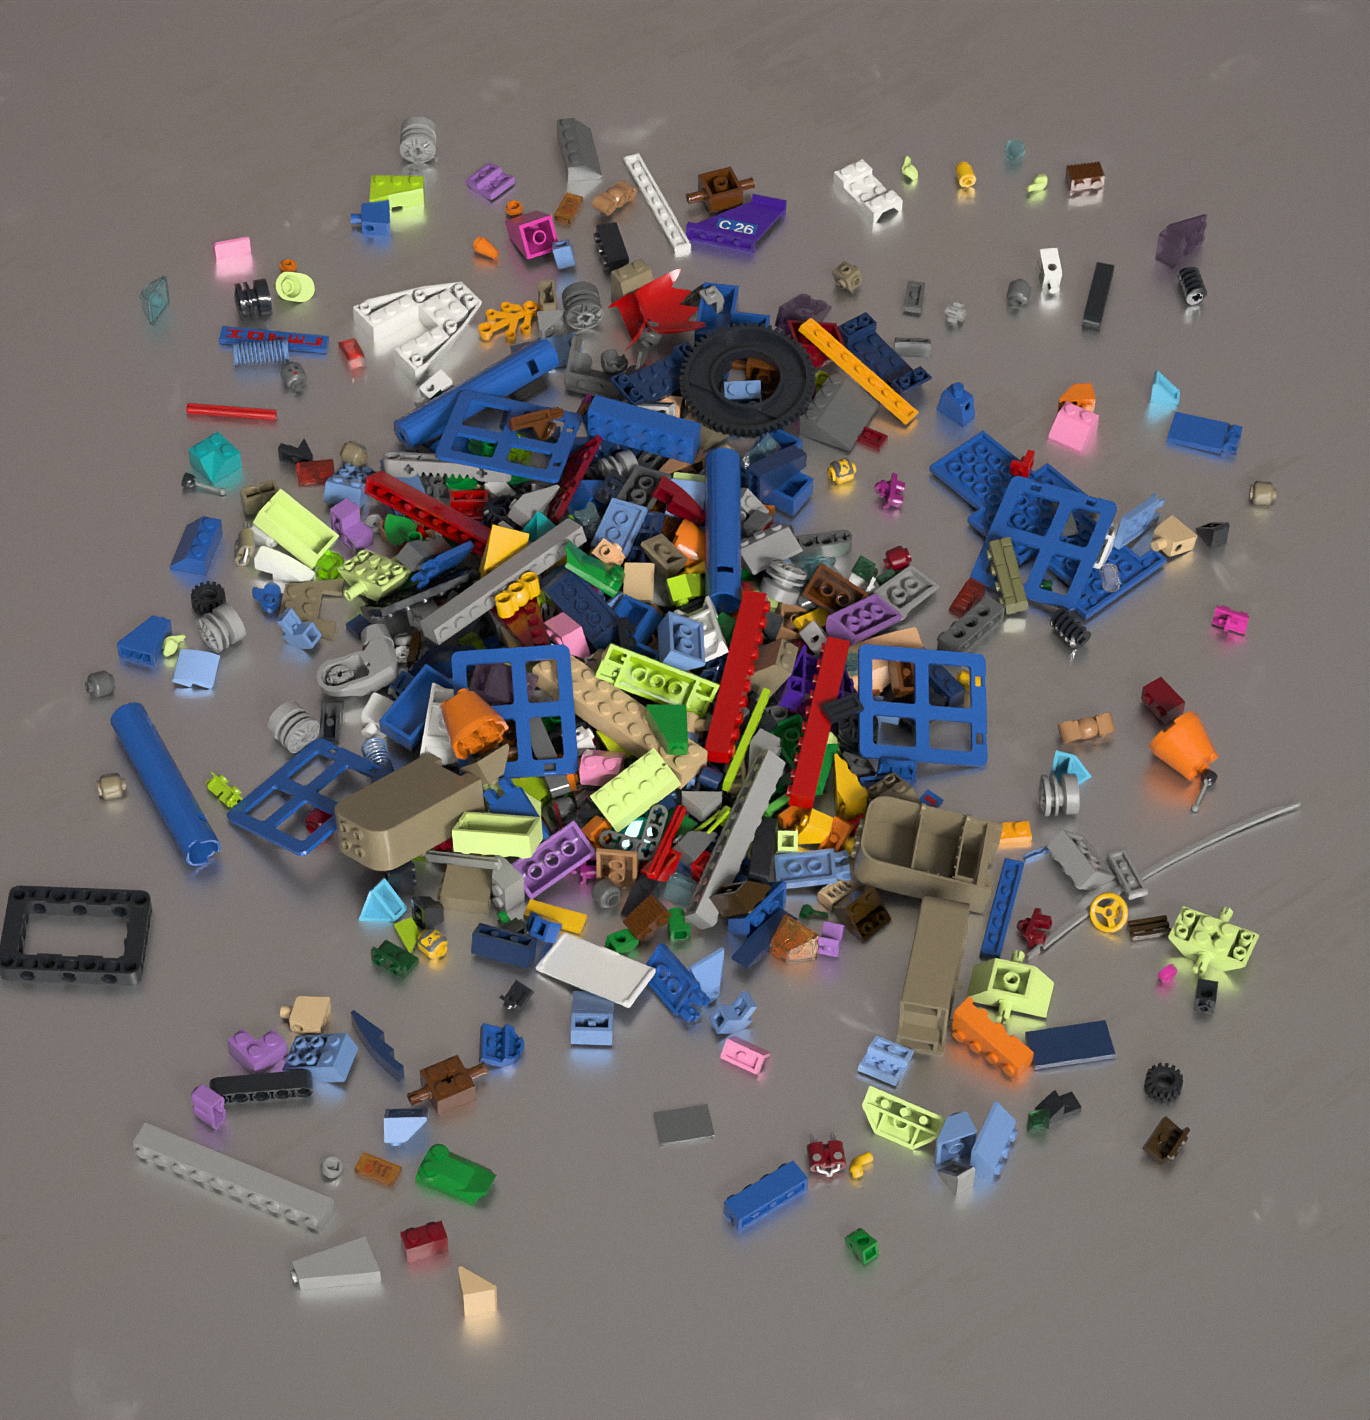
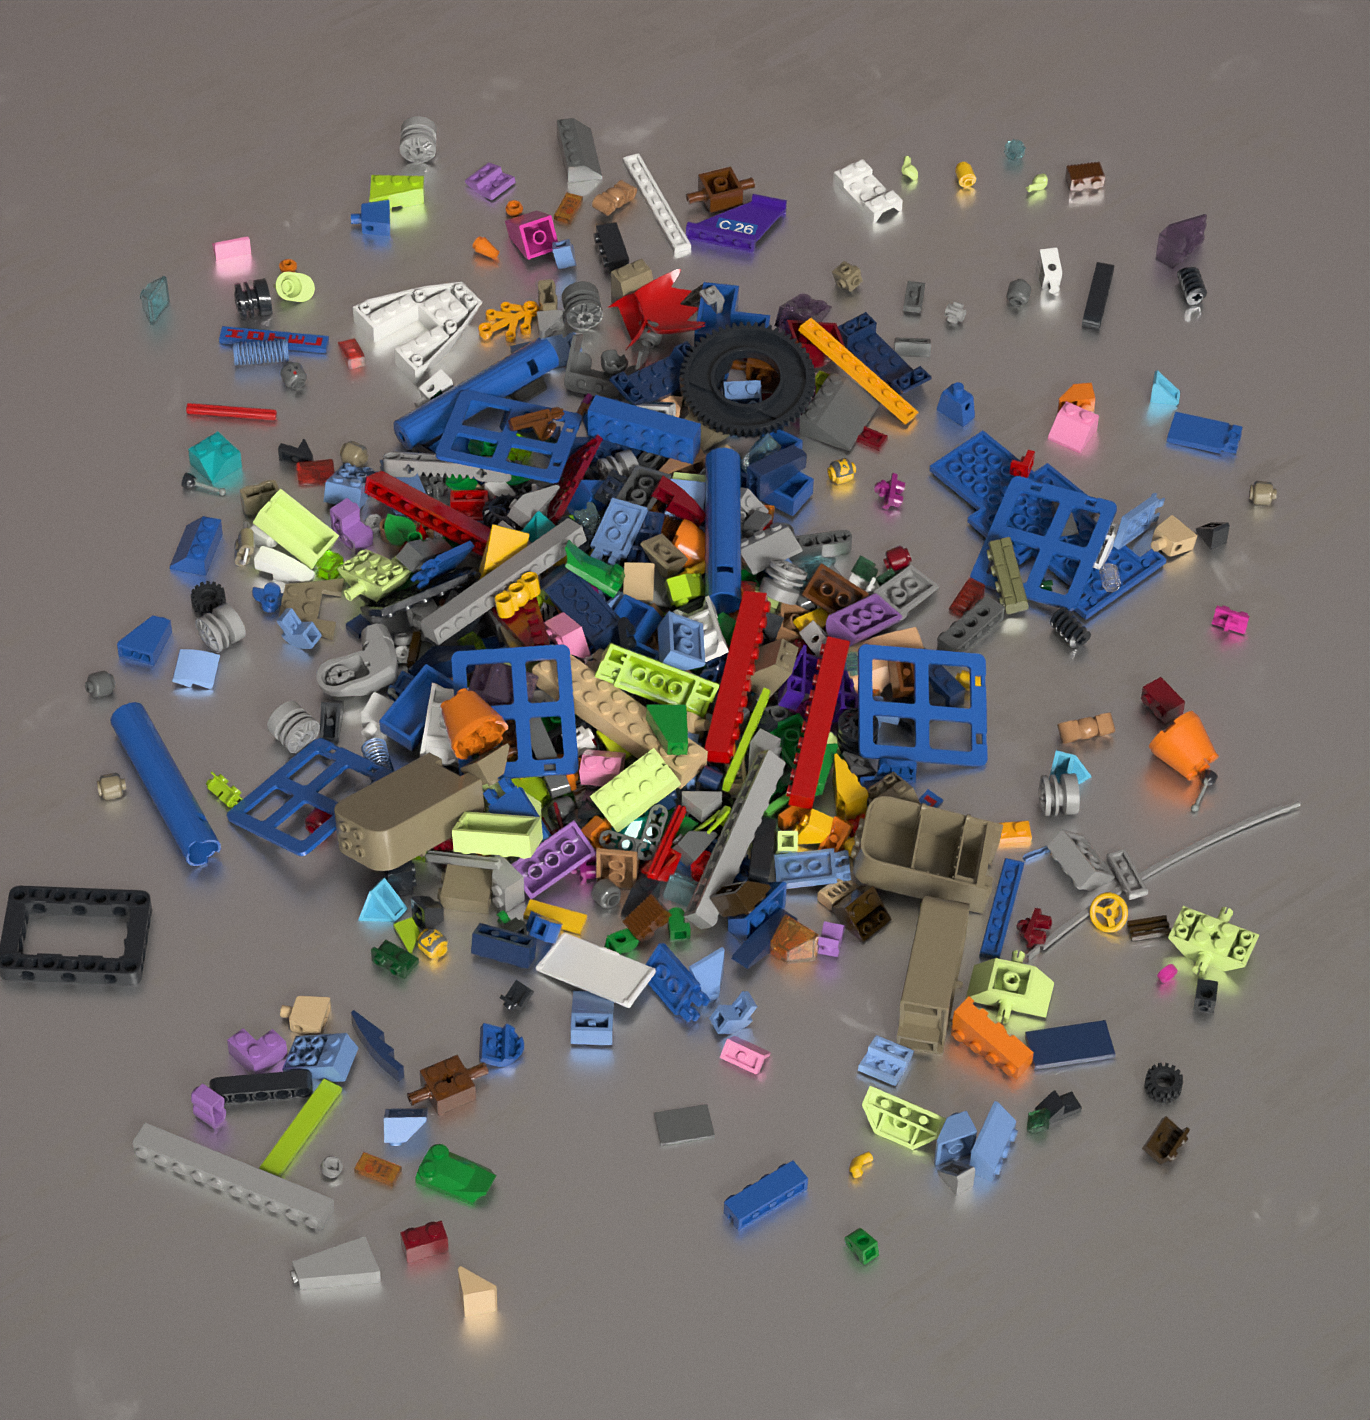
(171, 644): yellowish green animal -> none
(301, 1128): none -> lime tile
(609, 553): light nougat brick -> none
(807, 910): dark green hand -> none
(826, 1155): dark red piece -> none
(842, 708): black tile -> none

